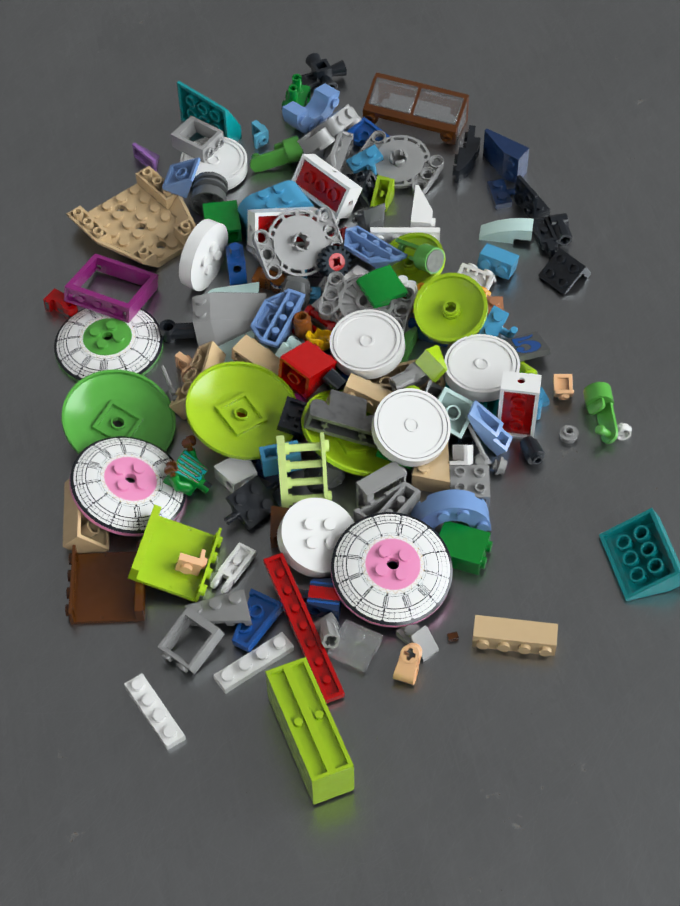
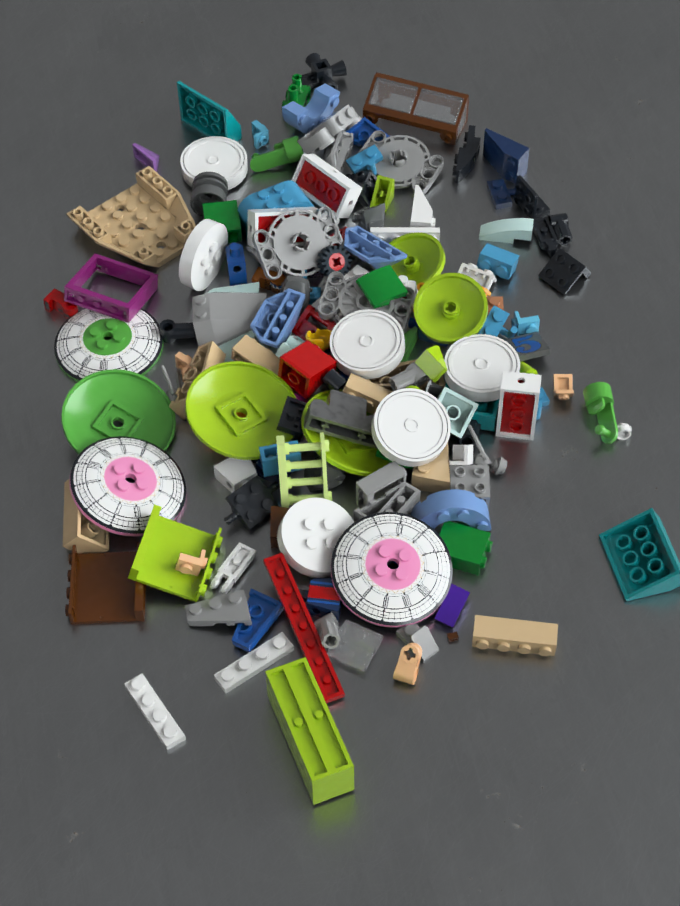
(178, 630): light grey window -> none
(181, 177): medium blue slope -> none
(187, 471): torso -> none
(188, 129): light grey window -> none
(302, 324): dark orange brick -> none
(426, 257): bright green piece -> none
(452, 606): none -> dark purple slope
(489, 428): light blue slope -> none
(525, 325): none -> medium azure bracket
(532, 450): black brick -> none
(568, 433): light grey plate -> none

